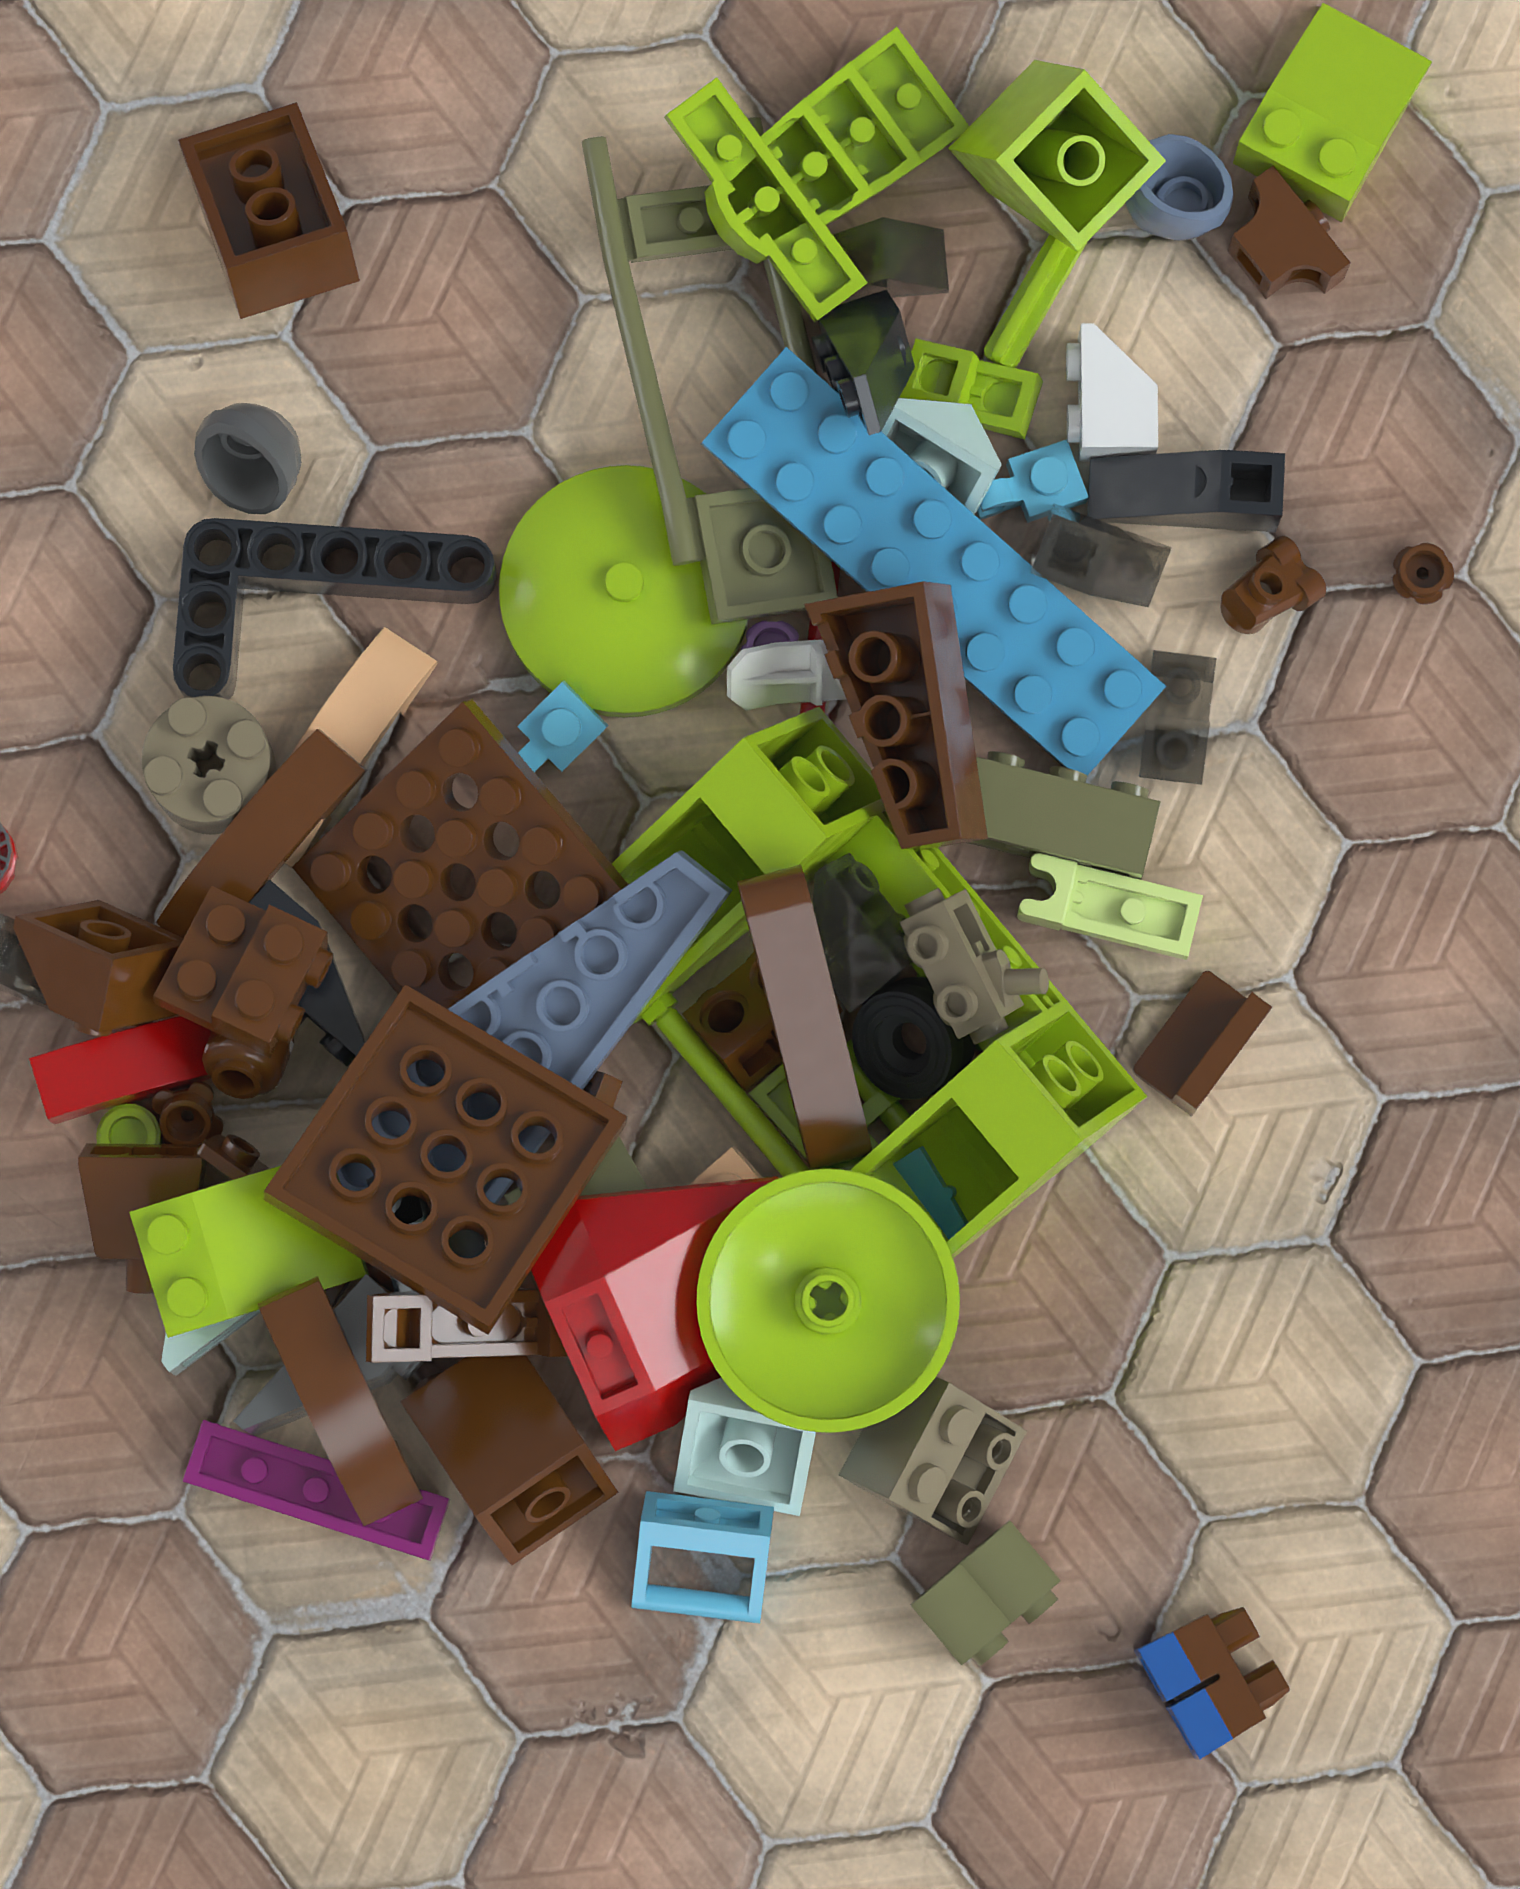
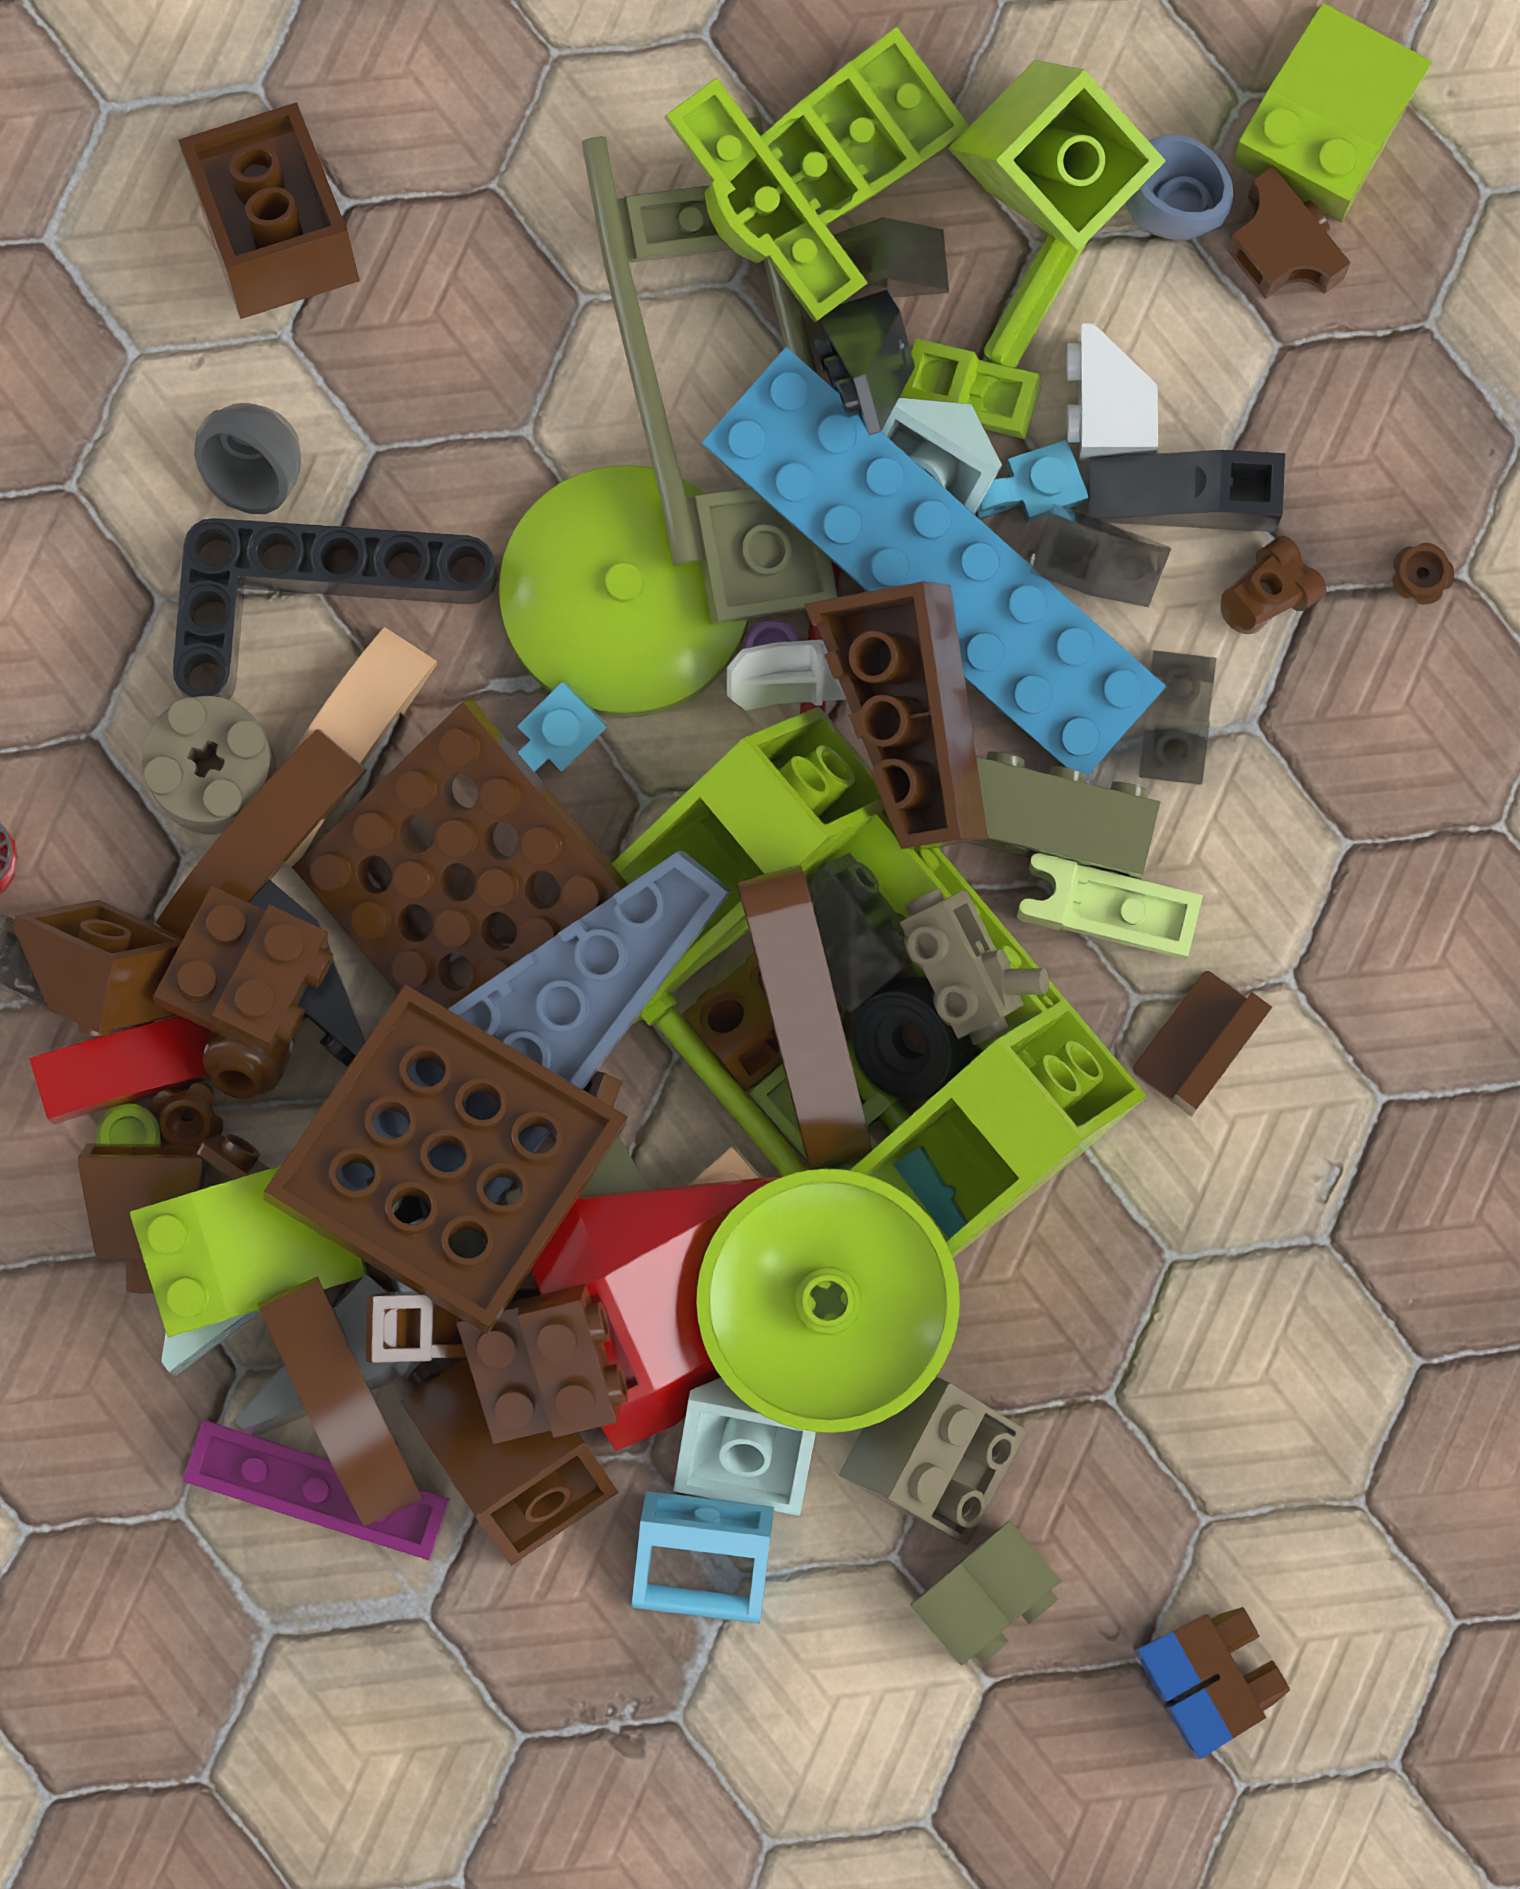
(545, 1367): none -> reddish brown plate

